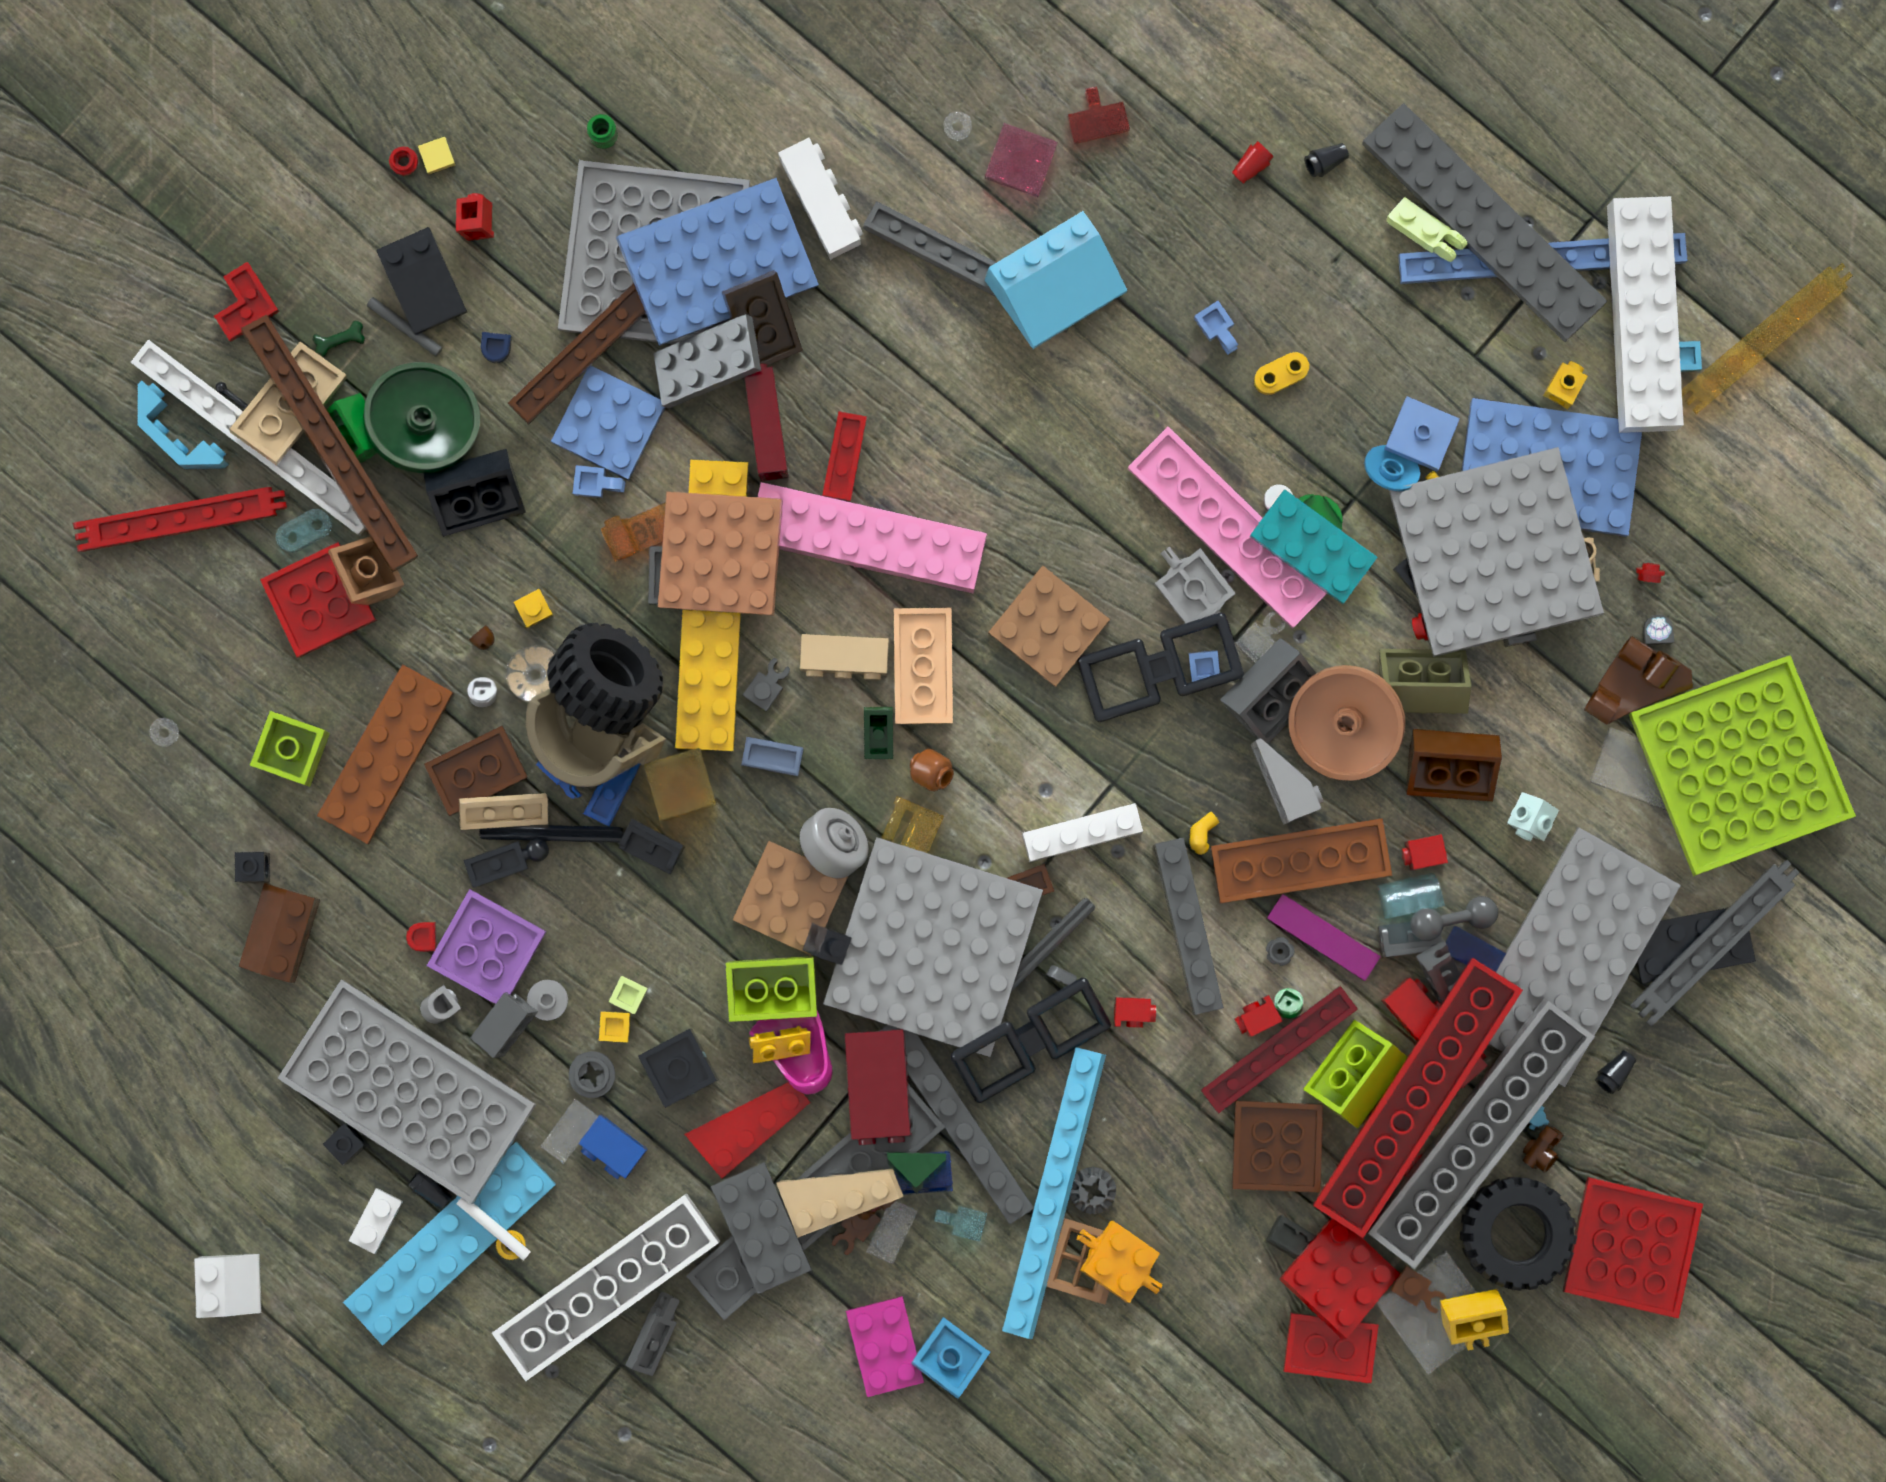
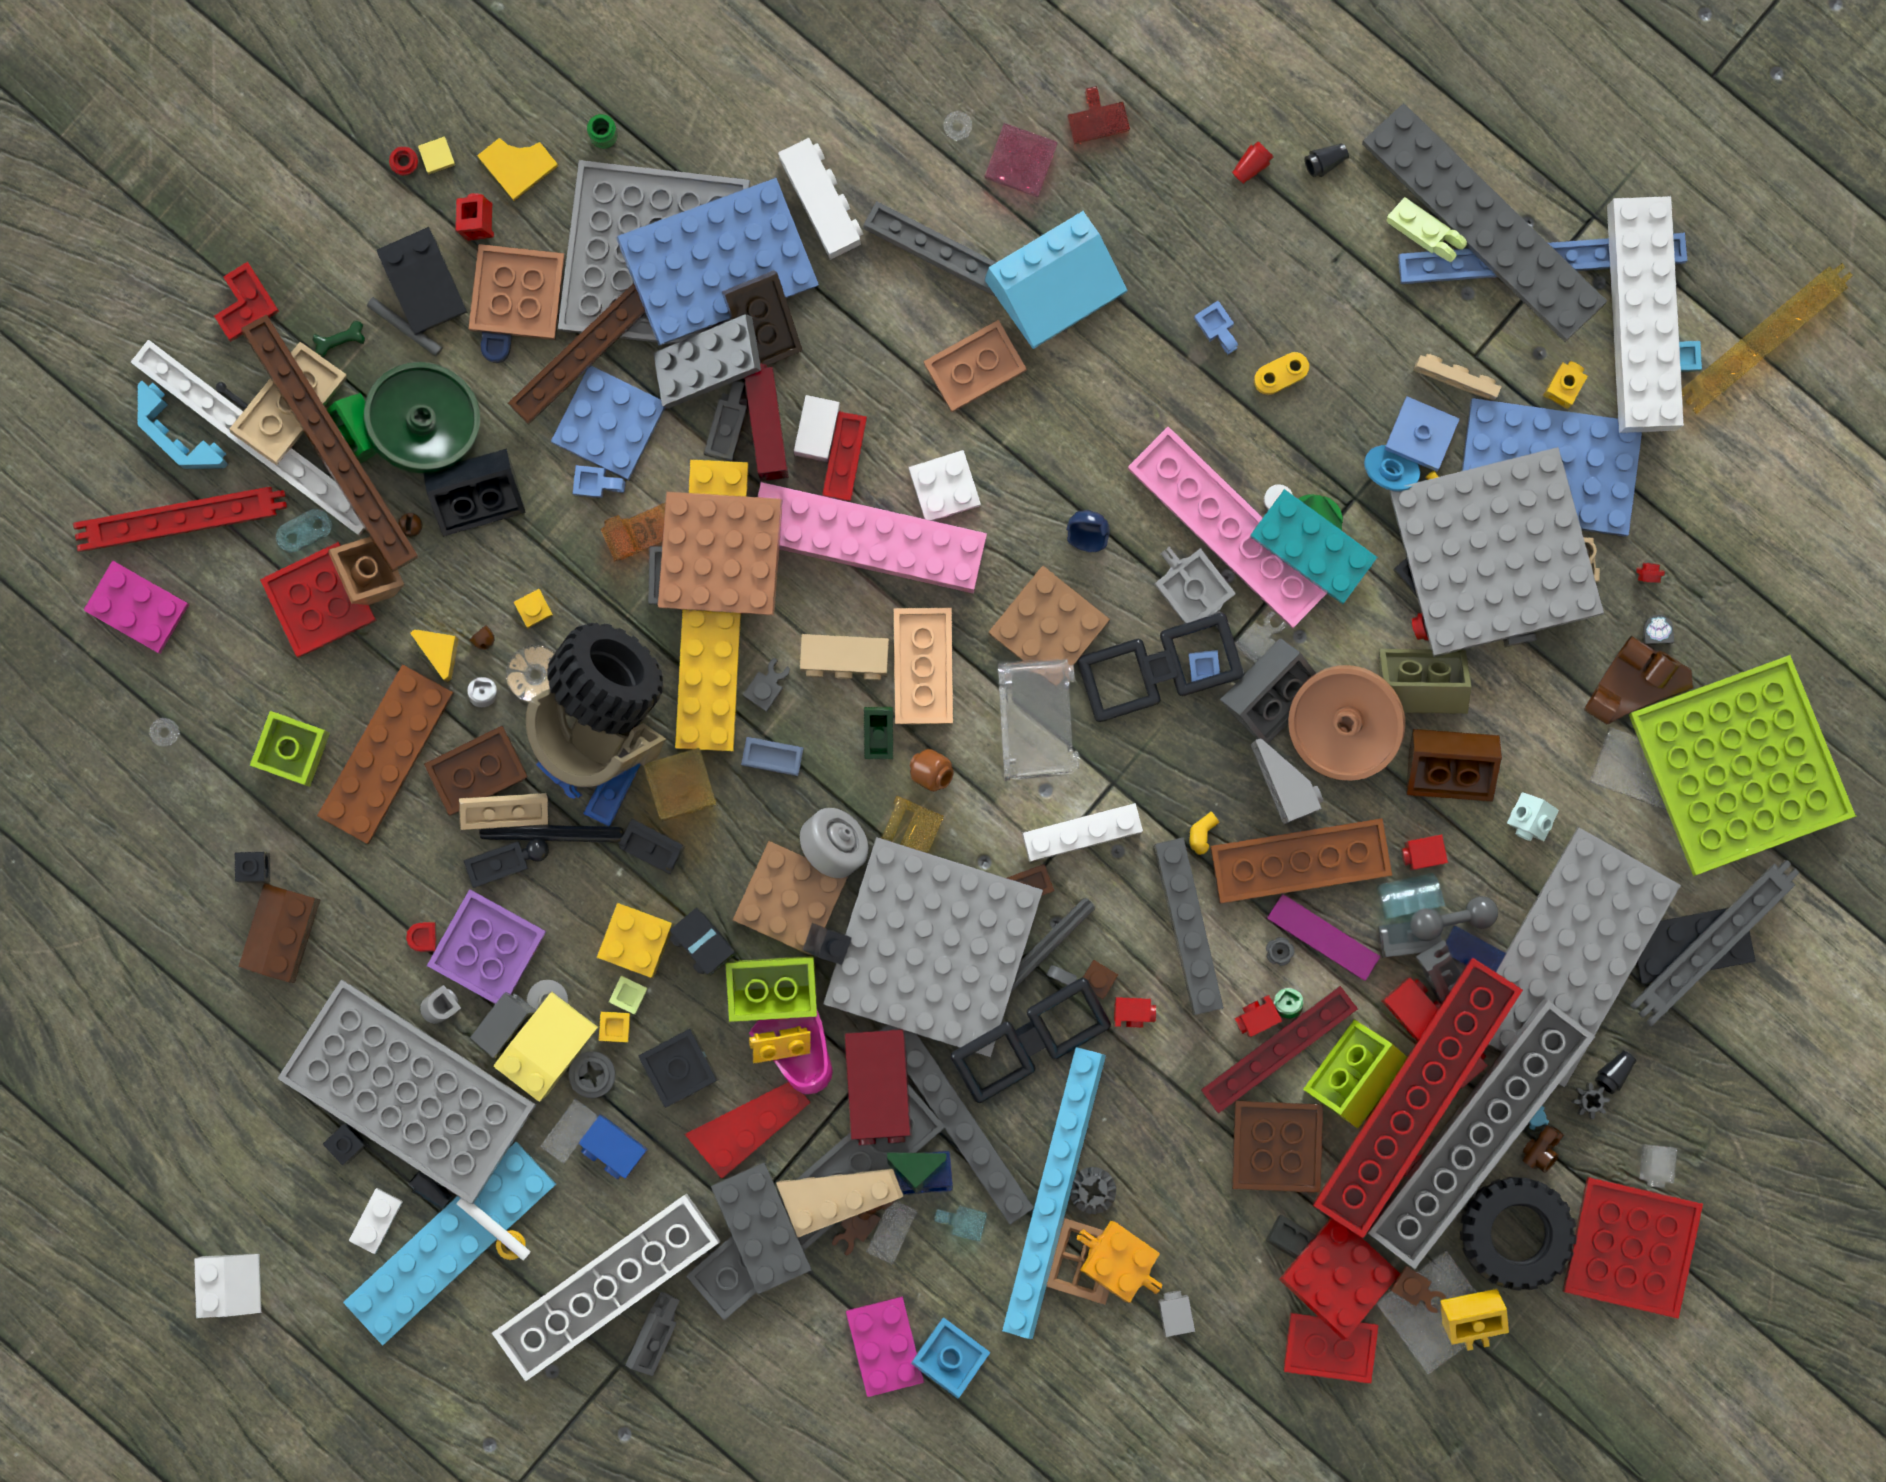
(136, 607): none -> dark pink plate
(416, 524): none -> reddish brown hinge
(439, 649): none -> yellow slope
(516, 292): none -> nougat plate
(517, 167): none -> yellow tile
(545, 1047): none -> light yellow slope
(635, 940): none -> yellow brick
(702, 942): none -> black container
(727, 424): none -> dark grey hinge
(816, 428): none -> white panel
(944, 486): none -> white plate
(975, 366): none -> nougat plate
(1036, 719): none -> clear windscreen
(1088, 531): none -> dark blue hair
(1100, 978): none -> reddish brown plate
(1176, 1314): none -> light grey brick
(1457, 377): none -> tan plate
(1582, 1101): none -> dark grey gear
(1658, 1165): none -> clear brick

